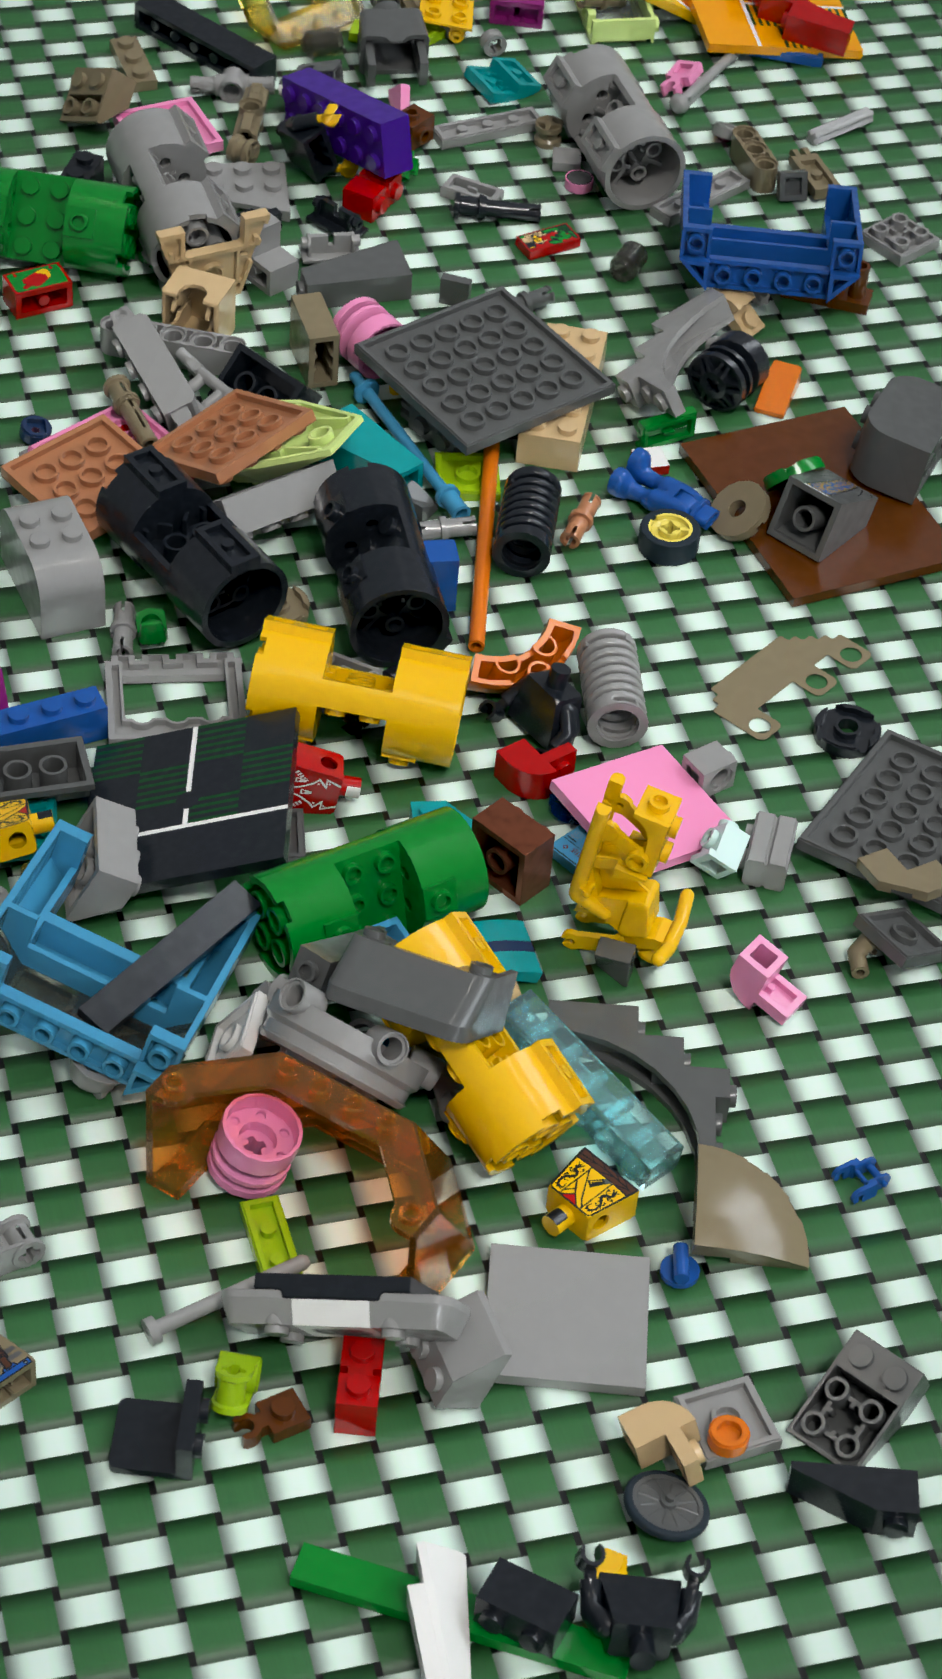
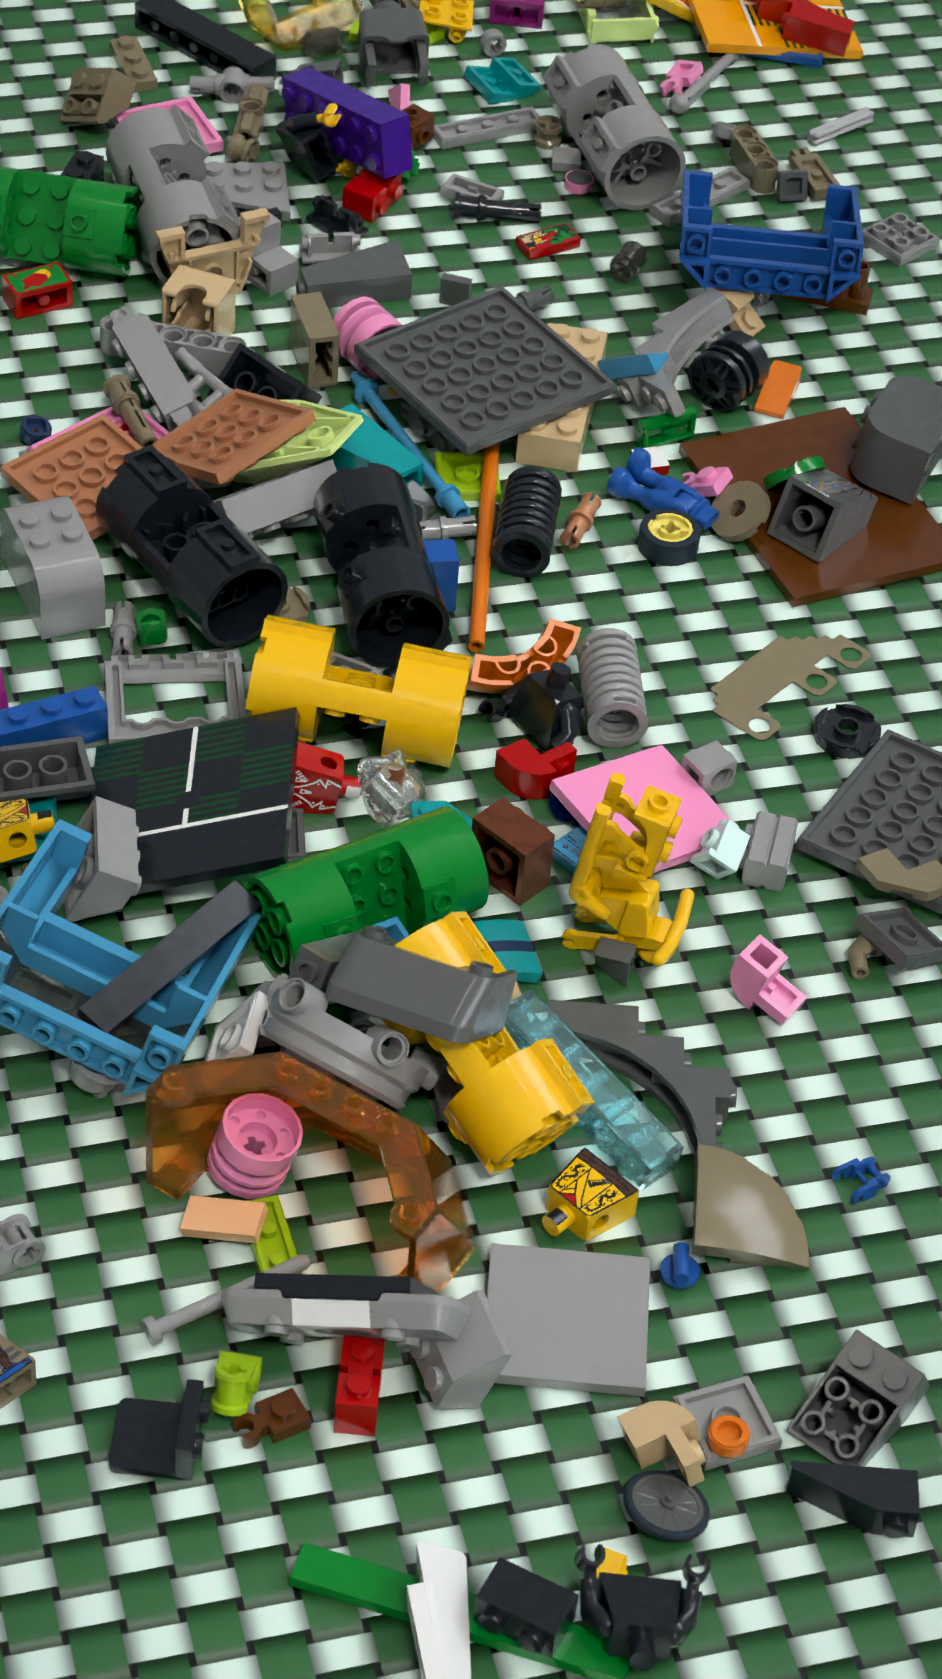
(223, 1219): none -> light nougat tile
(389, 787): none -> clear piece
(632, 365): none -> dark azure slope
(709, 480): none -> bright pink plate

